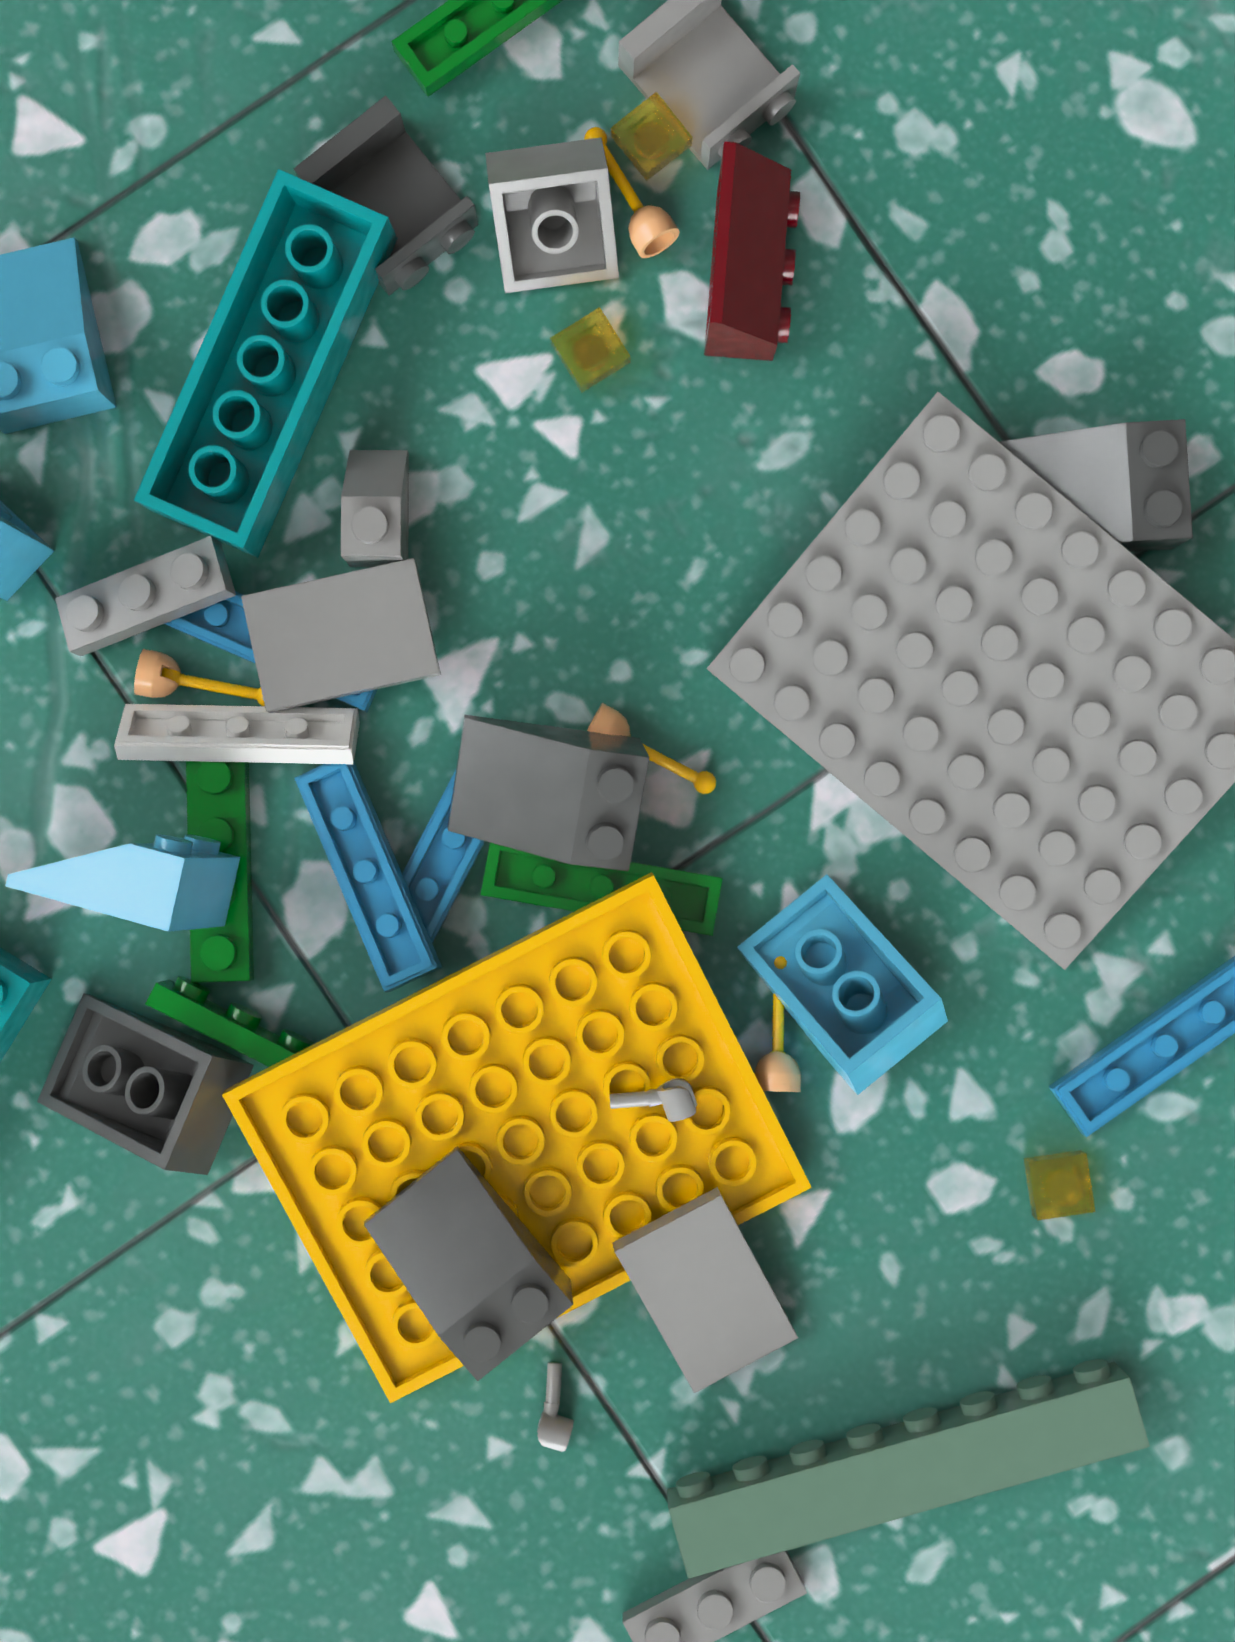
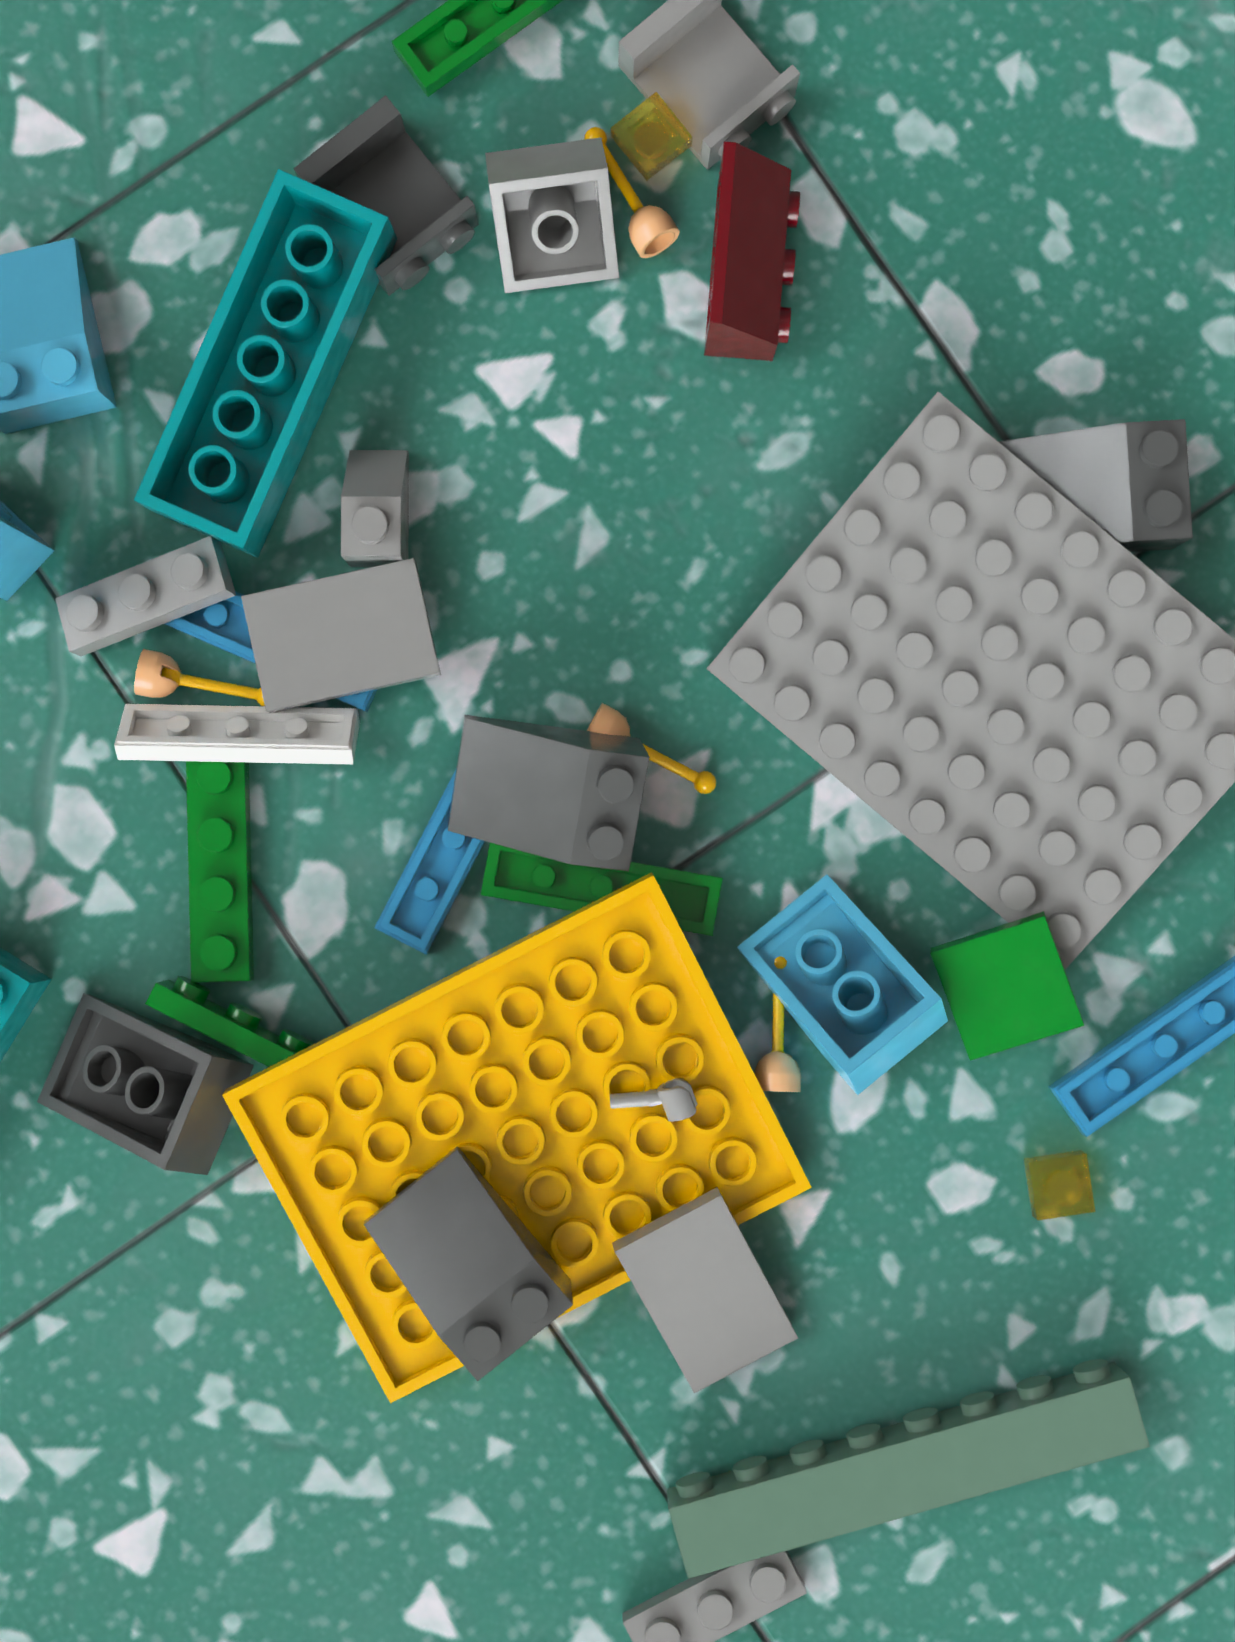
(155, 884): medium azure slope -> none
(368, 874): dark azure tile -> none
(554, 1429): light grey hand -> none
(590, 349): clear yellow plate -> none
(1006, 986): none -> green tile

